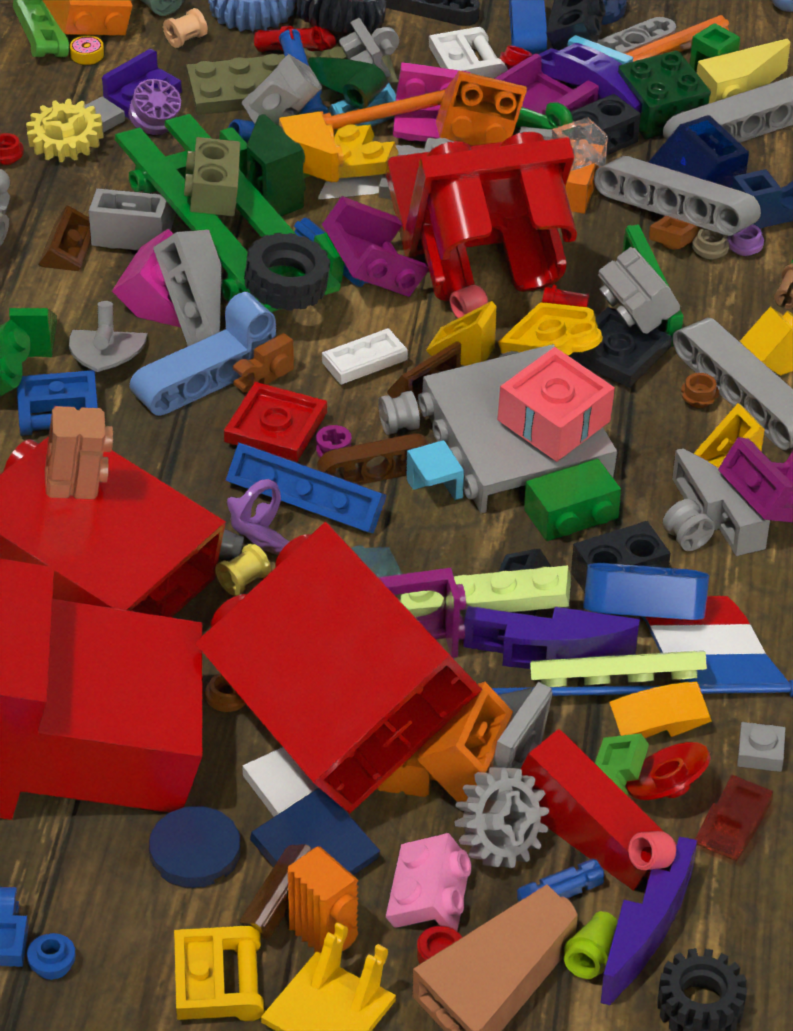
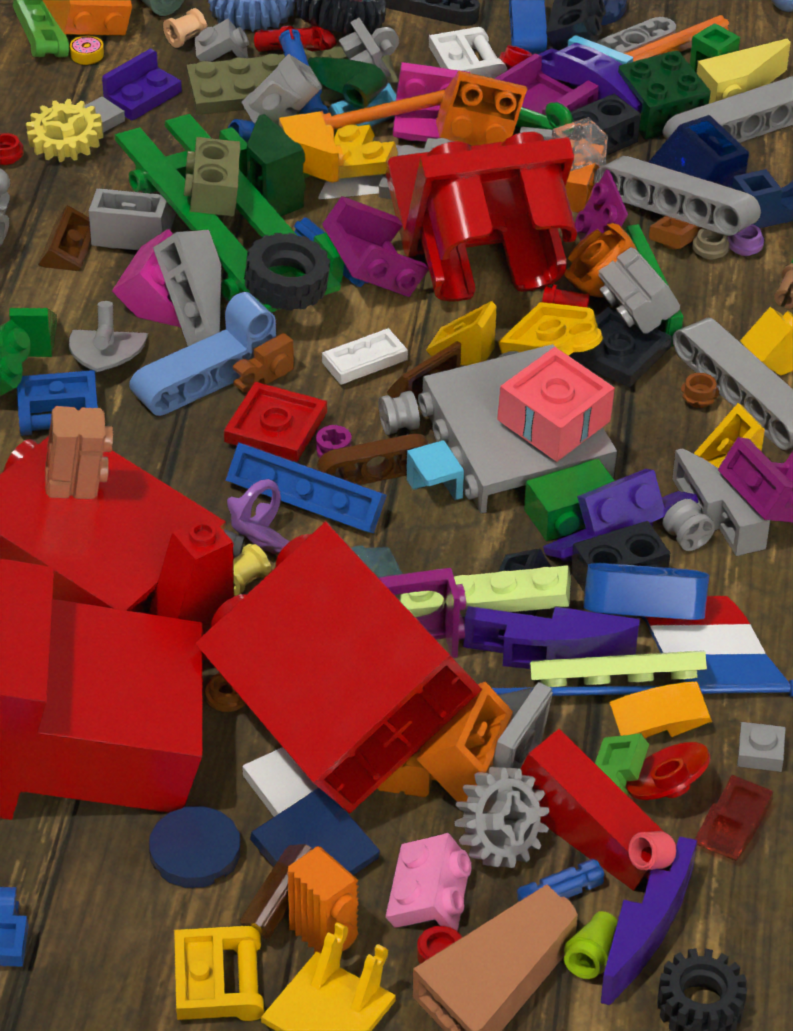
(51, 965): blue plate -> none
(146, 101): medium lavender wheel -> none
(195, 574): none -> red slope
(220, 39): none -> light grey bracket
(467, 300): coral piece -> none
(593, 254): none -> orange cylinder
(602, 208): none -> magenta hinge
(616, 507): none -> dark purple bracket

